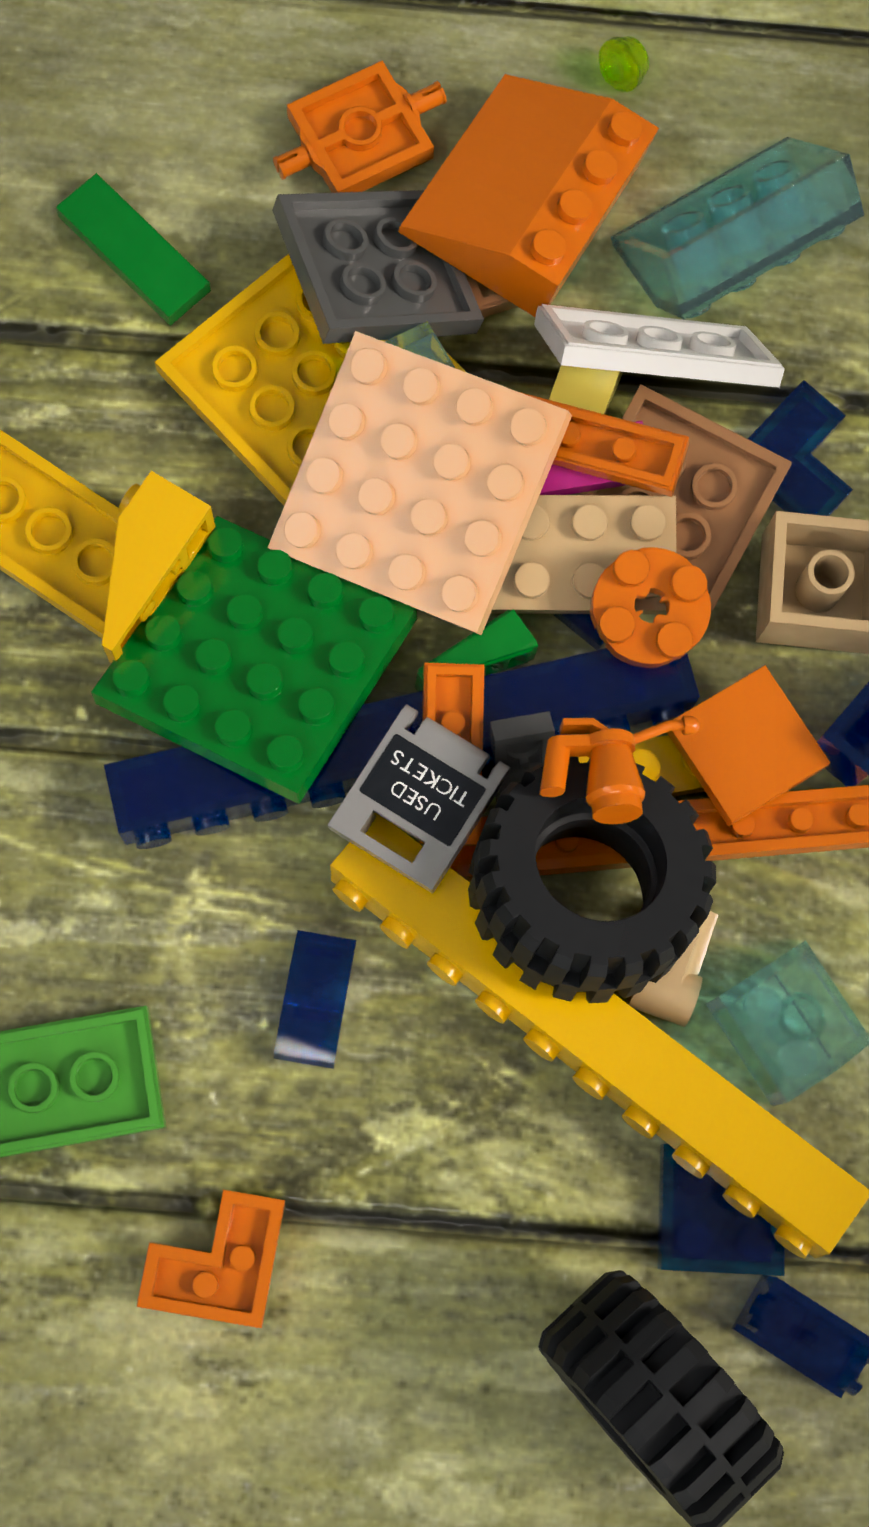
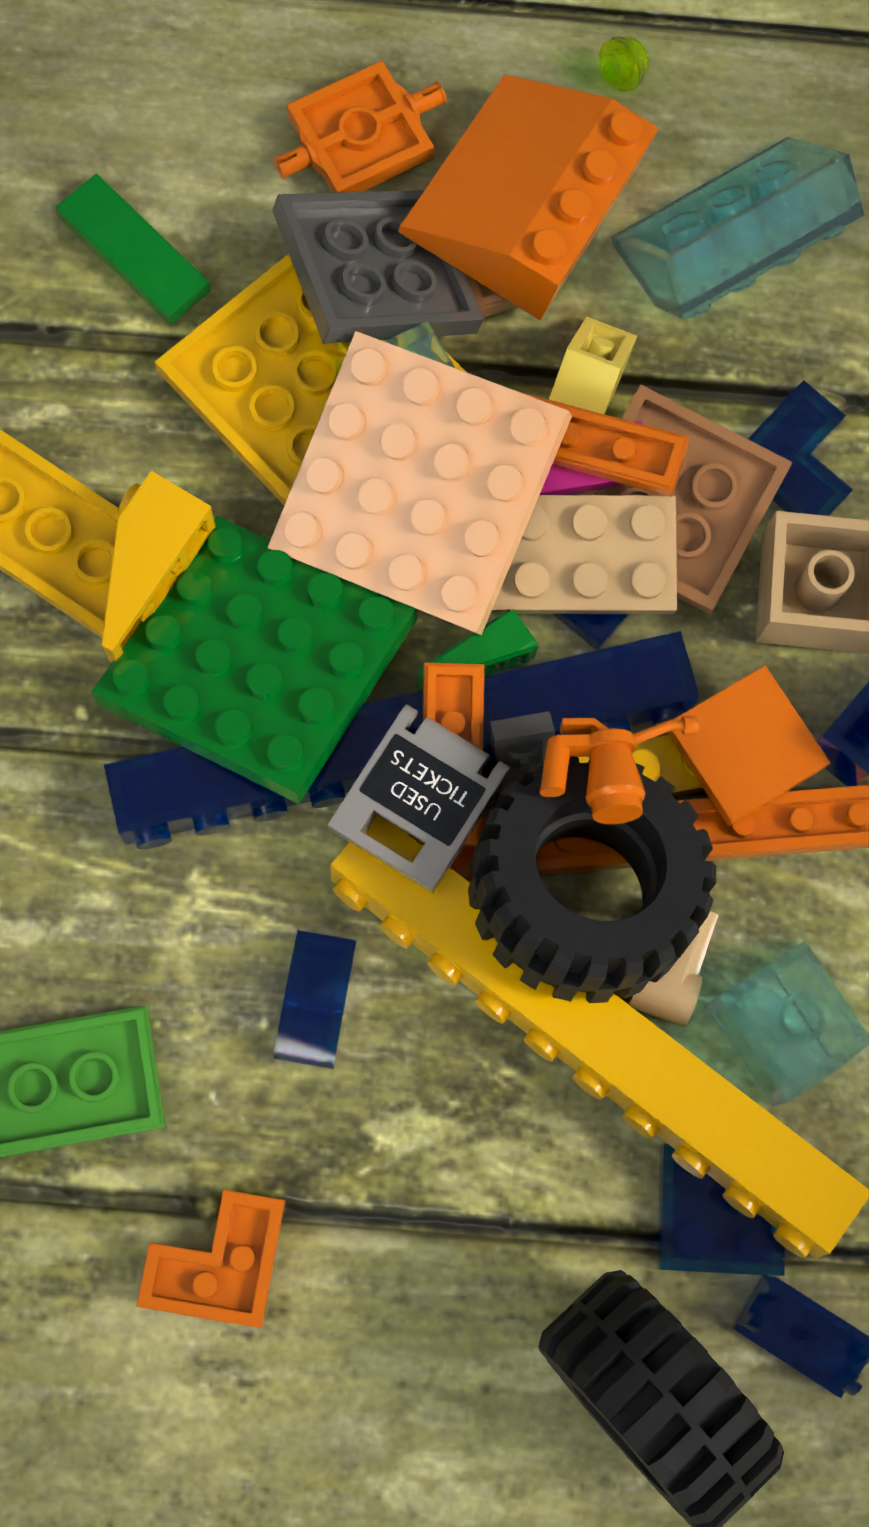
(635, 576): orange plate -> none
(657, 346): white tile -> none

